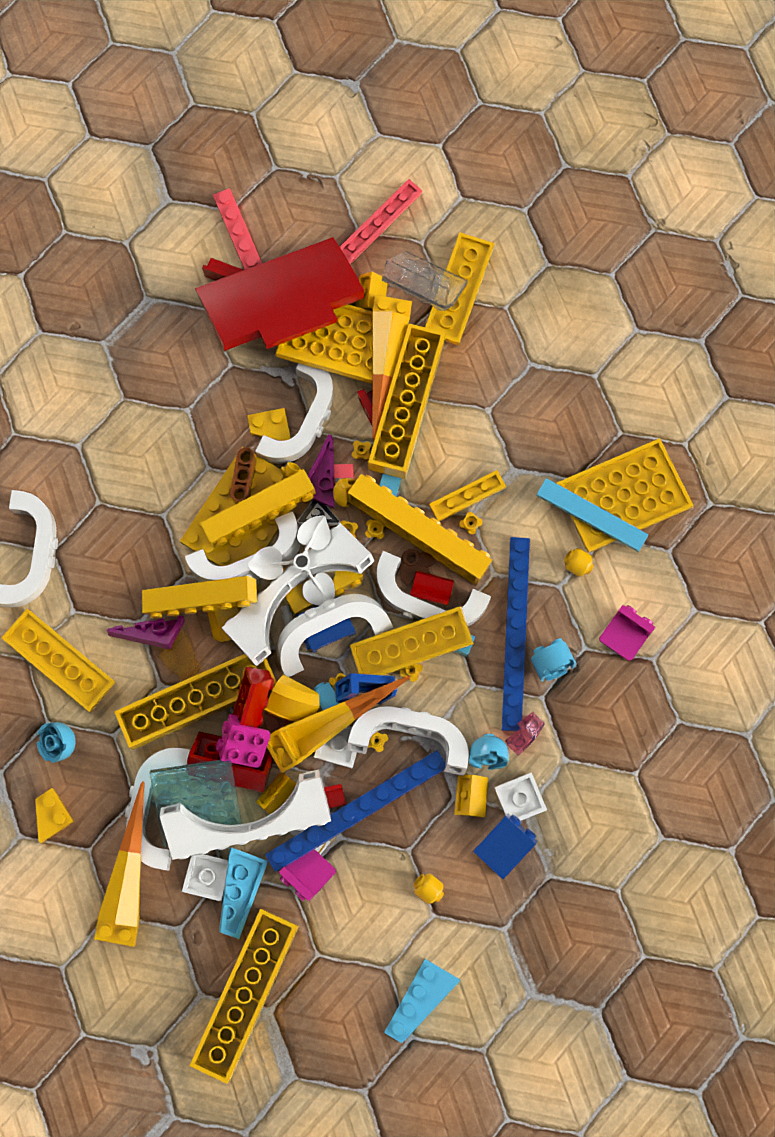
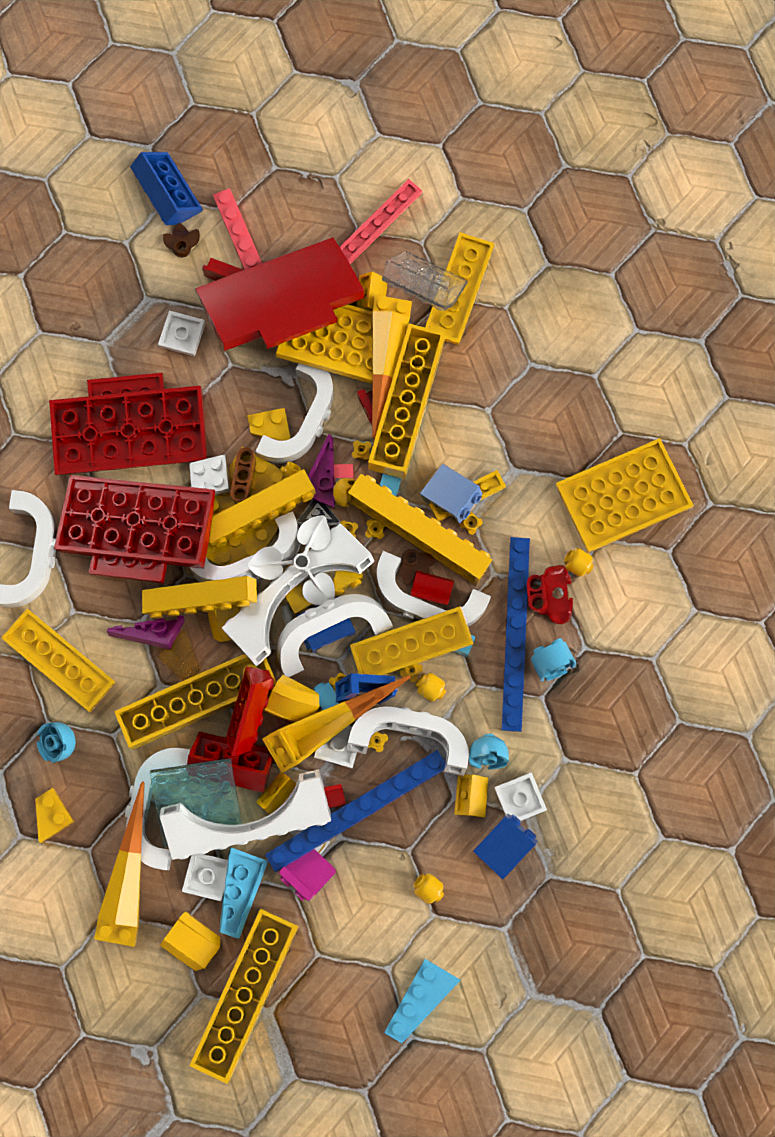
(128, 425): none -> red slope
(135, 526): none -> red slope
(165, 187): none -> blue slope
(181, 238): none -> reddish brown plate
(181, 333): none -> white plate
(191, 942): none -> yellow slope
(211, 474): none -> white plate
(242, 743): dark pink bracket -> none
(430, 687): none -> yellow head
(451, 493): none -> medium blue panel
(529, 730): clear pink slope -> none
(557, 609): none -> red piece
(592, 515): medium azure tile -> none
(627, 632): dark pink bracket -> none

